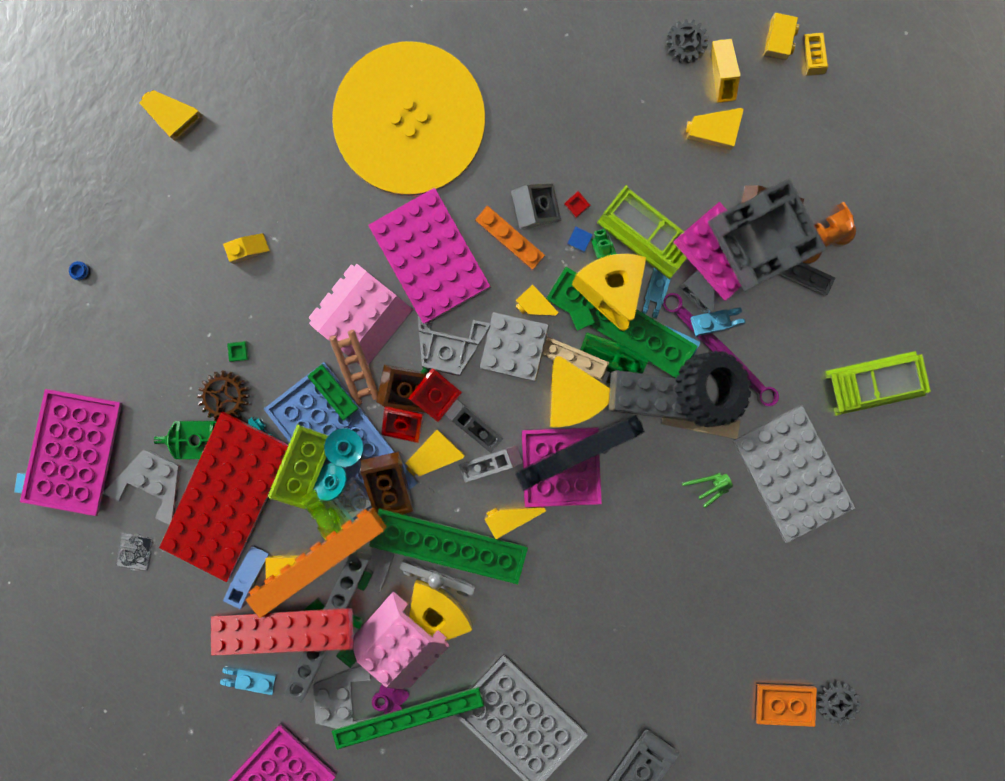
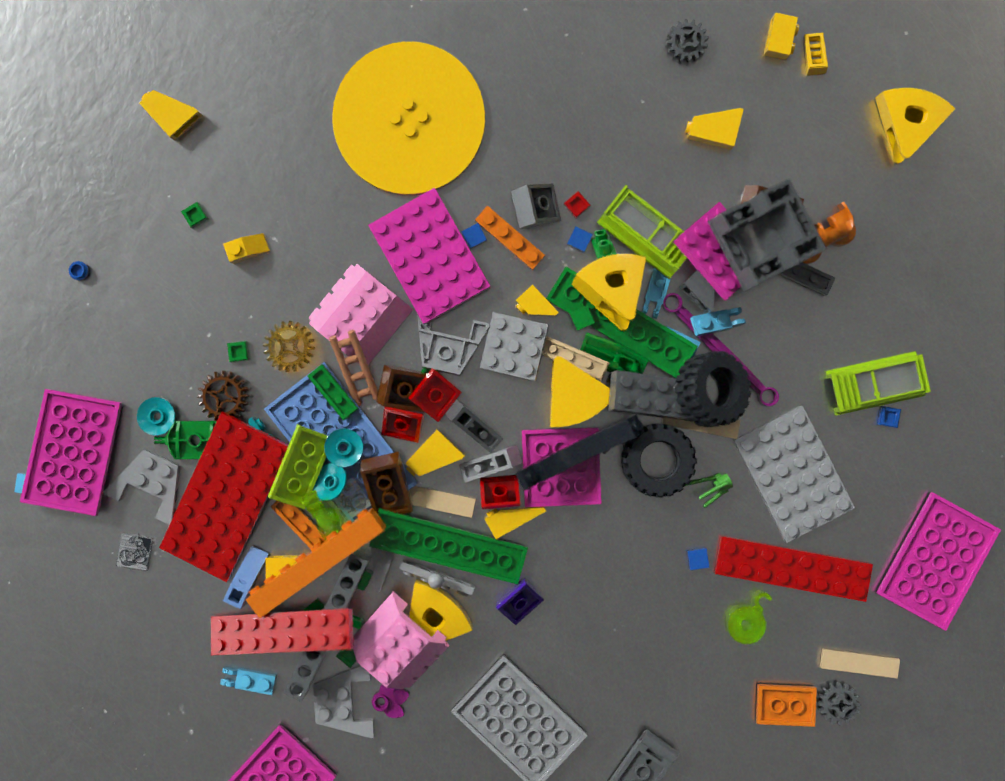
(147, 412): none -> teal dish
(194, 215): none -> green tile
(283, 352): none -> clear yellow gear
(298, 522): none -> orange plate
(408, 718): green tile -> none
(442, 501): none -> tan tile
(474, 235): none -> blue tile
(499, 492): none -> red slope
(519, 601): none -> dark purple slope
(659, 486): none -> black tyre
(698, 559): none -> blue tile
(725, 70): yellow slope -> none
(751, 612): none -> clear neon green piece
(793, 568): none -> red plate
(859, 663): none -> tan tile
(889, 416): none -> blue tile
(910, 118): none -> yellow piece
(938, 561): none -> dark pink plate

